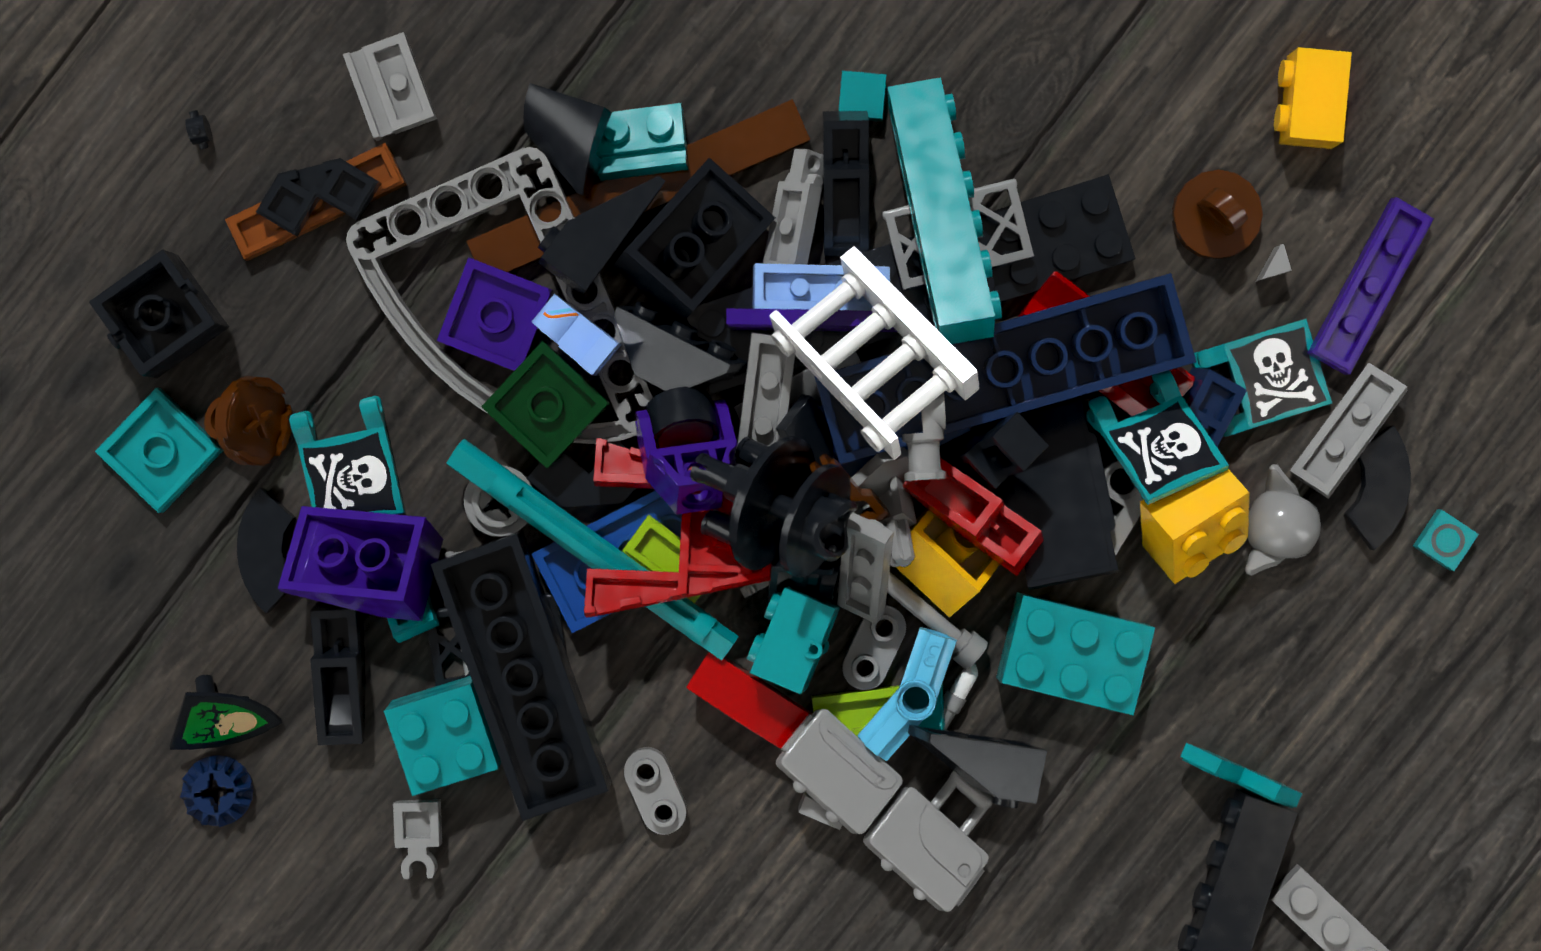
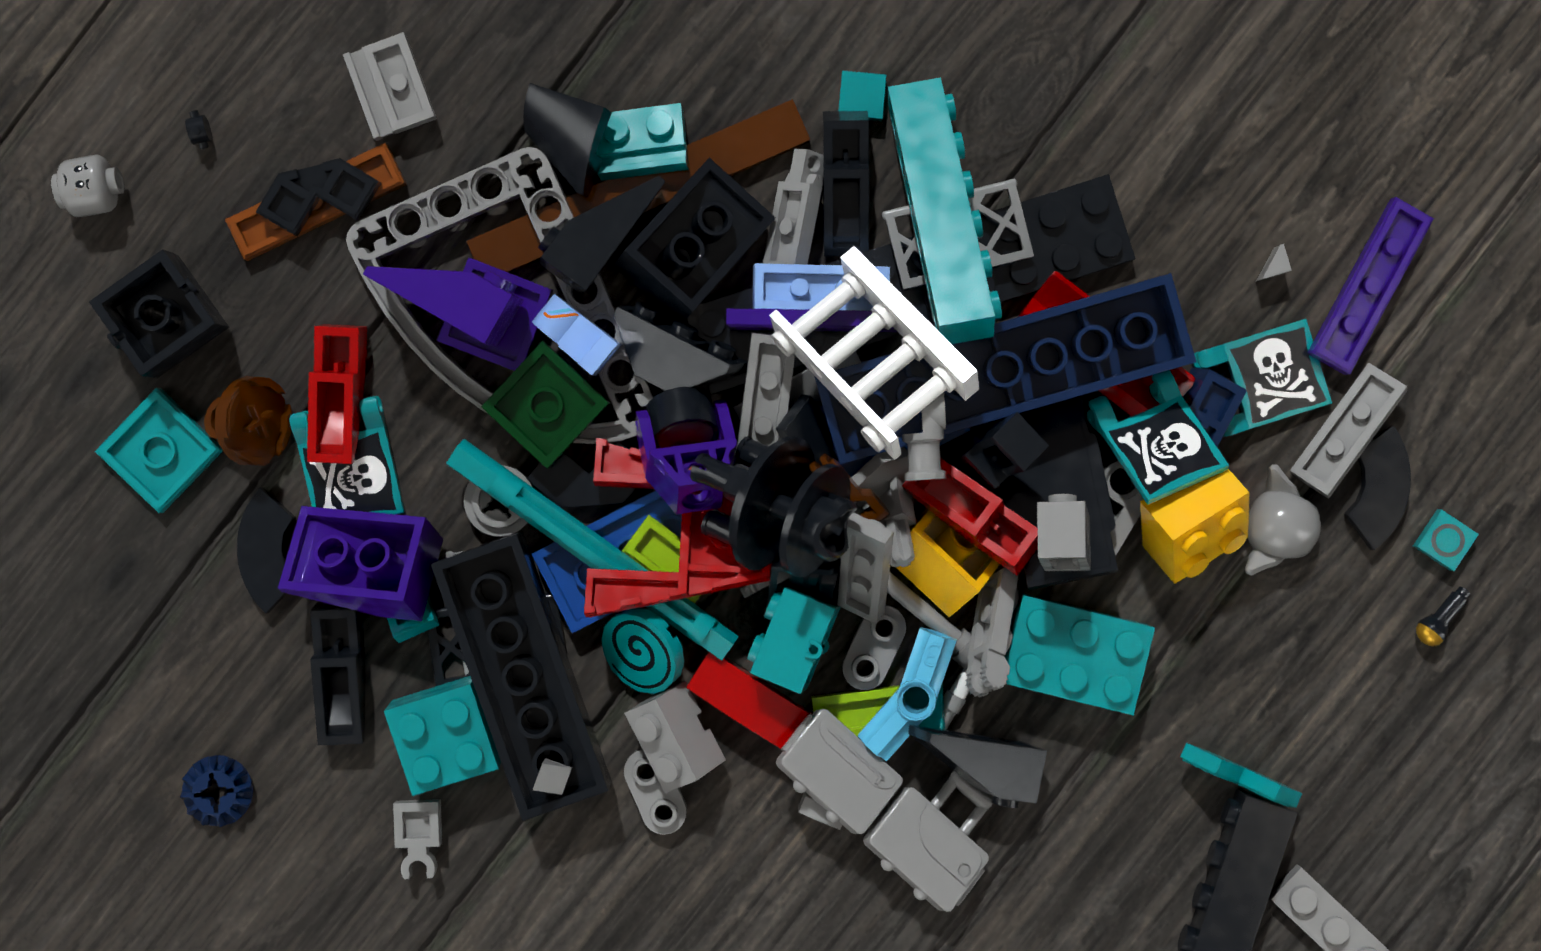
(87, 186): none -> light grey head
(218, 718): shield -> none
(336, 392): none -> red slope
(463, 299): none -> dark purple slope
(552, 777): none -> light grey piece
(642, 650): none -> teal tile
(674, 737): none -> light grey brick
(991, 634): none -> light grey hinge
(1063, 534): none -> light grey brick
(1217, 214): reddish brown tile -> none
(1313, 98): yellow brick -> none
(1434, 628): none -> black piece

